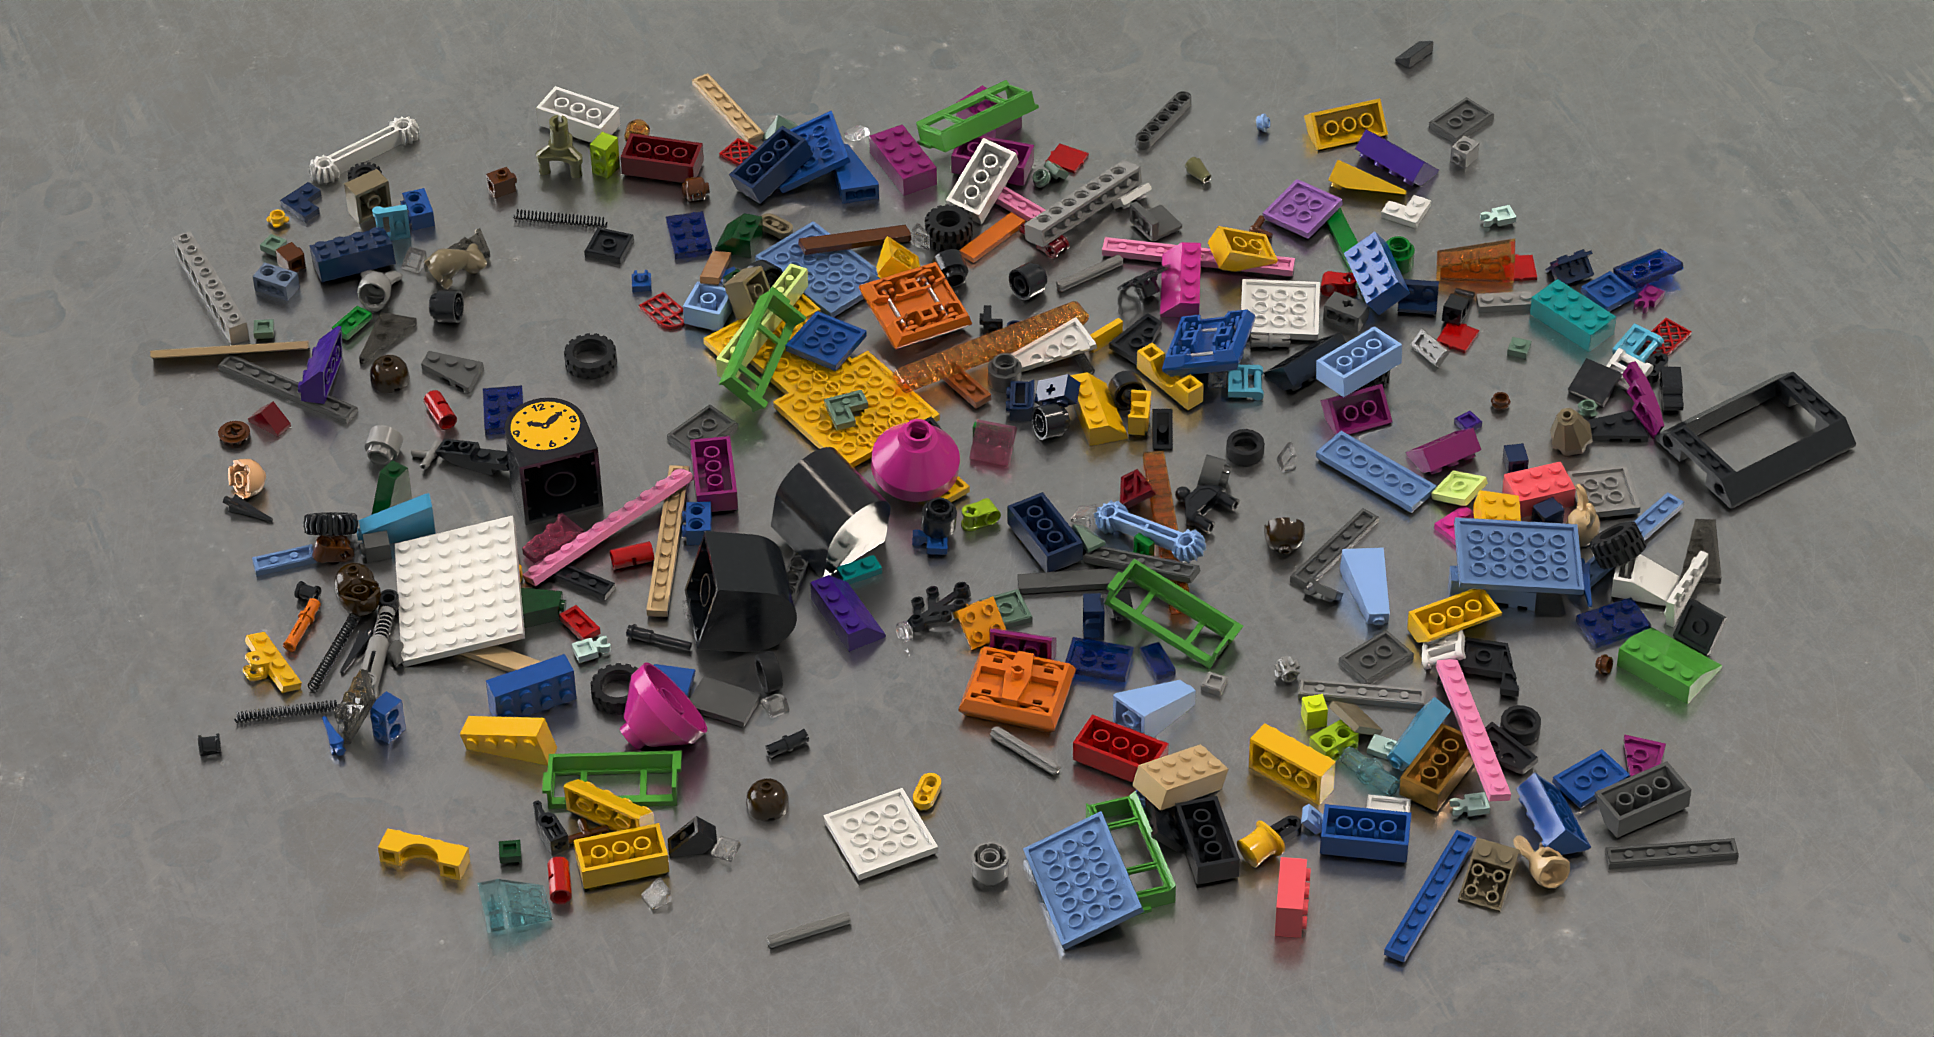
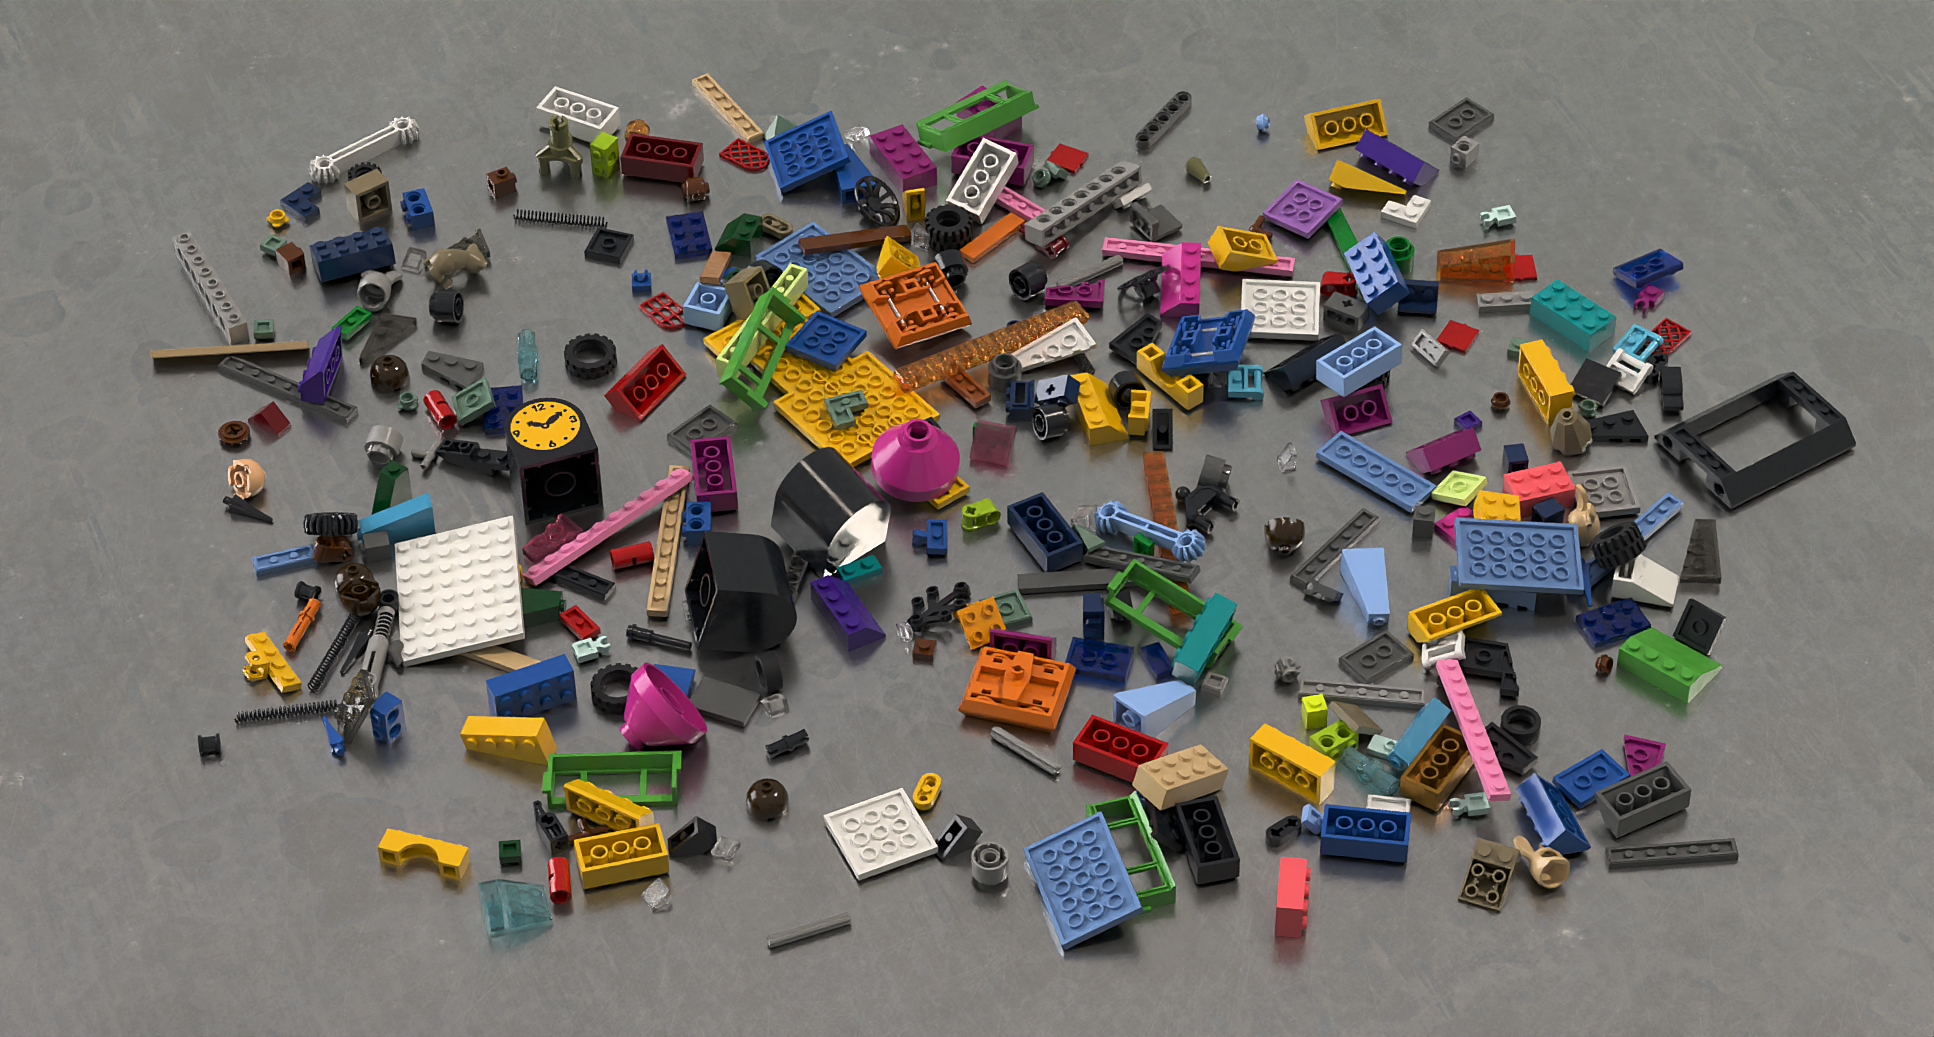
(276, 281): sand blue brick -> none
(397, 220): medium azure plate -> none
(407, 401): none -> sand green plate
(473, 401): none -> sand green plate
(527, 354): none -> clear light blue piece
(645, 383): none -> red slope
(771, 164): dark blue brick -> none
(872, 205): none -> black wheel
(914, 204): none -> yellow slope
(924, 649): none -> reddish brown plate
(938, 518): black piece -> none
(957, 837): none -> black slope
(989, 324): black bracket -> none
(1085, 295): none -> magenta wing
(1107, 334): yellow tile -> none
(1135, 489): dark red wing -> none
(1203, 638): none -> teal brick
(1243, 436): black tyre -> none
(1260, 844): yellow piece -> none
(1270, 340): light grey pin -> none
(1415, 53): black slope -> none
(1423, 521): none -> dark grey brick
(1430, 896): blue plate -> none
(1457, 306): black piece -> none
(1544, 379): none -> yellow brick
(1572, 268): dark blue bracket -> none
(1608, 291): blue plate -> none
(1645, 401): magenta slope -> none
(1685, 588): white wing -> none

